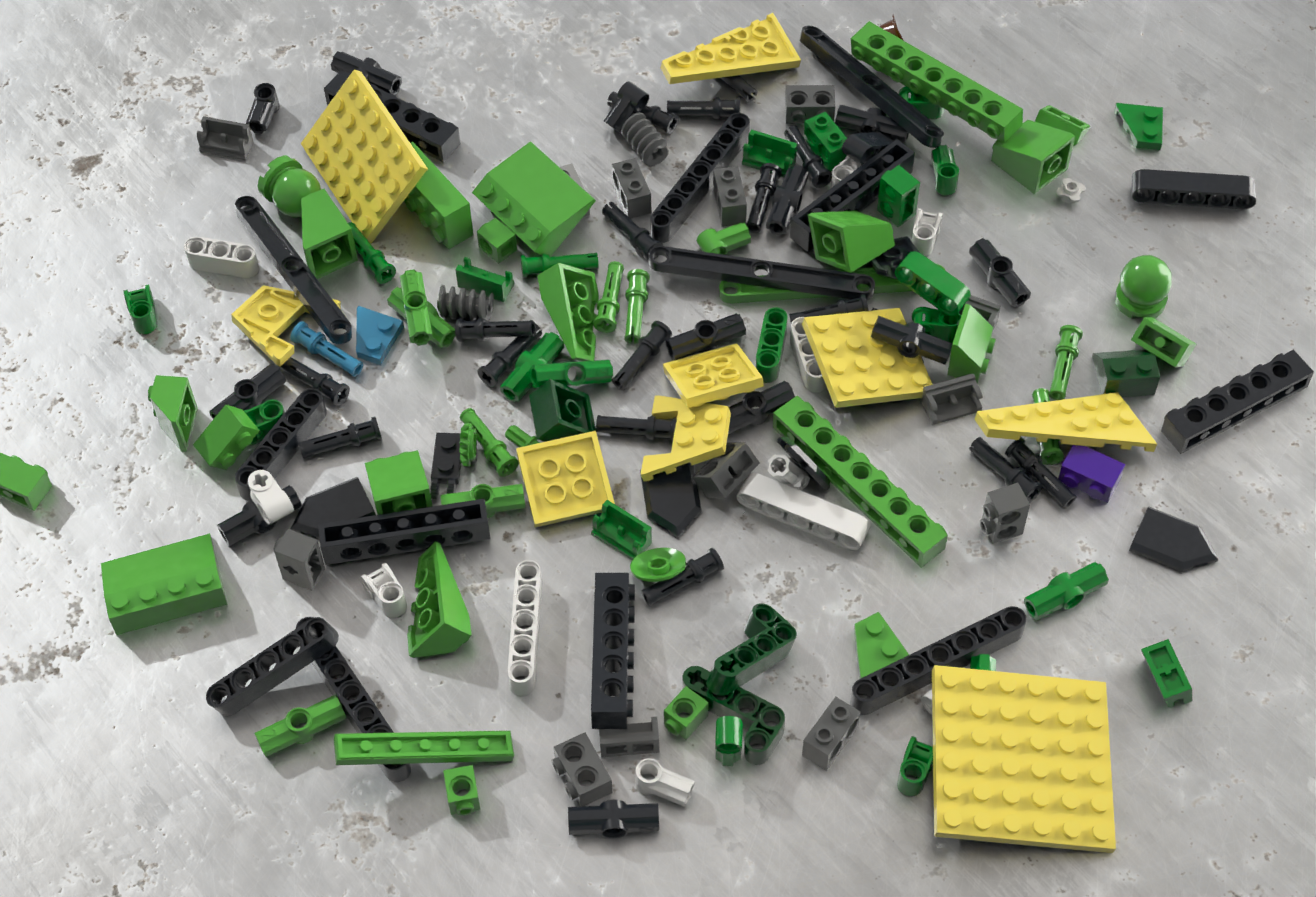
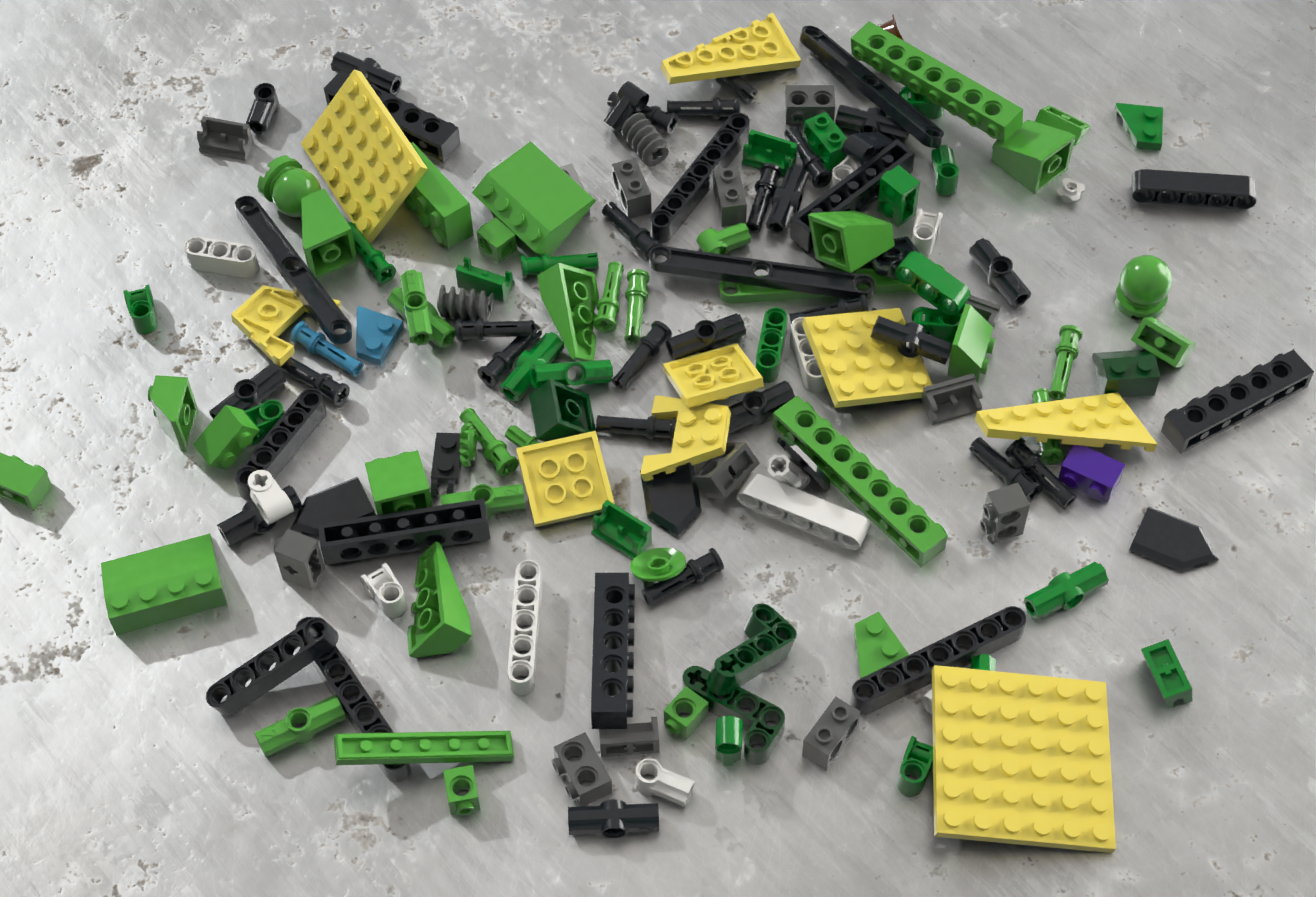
(352, 435): black pin -> none

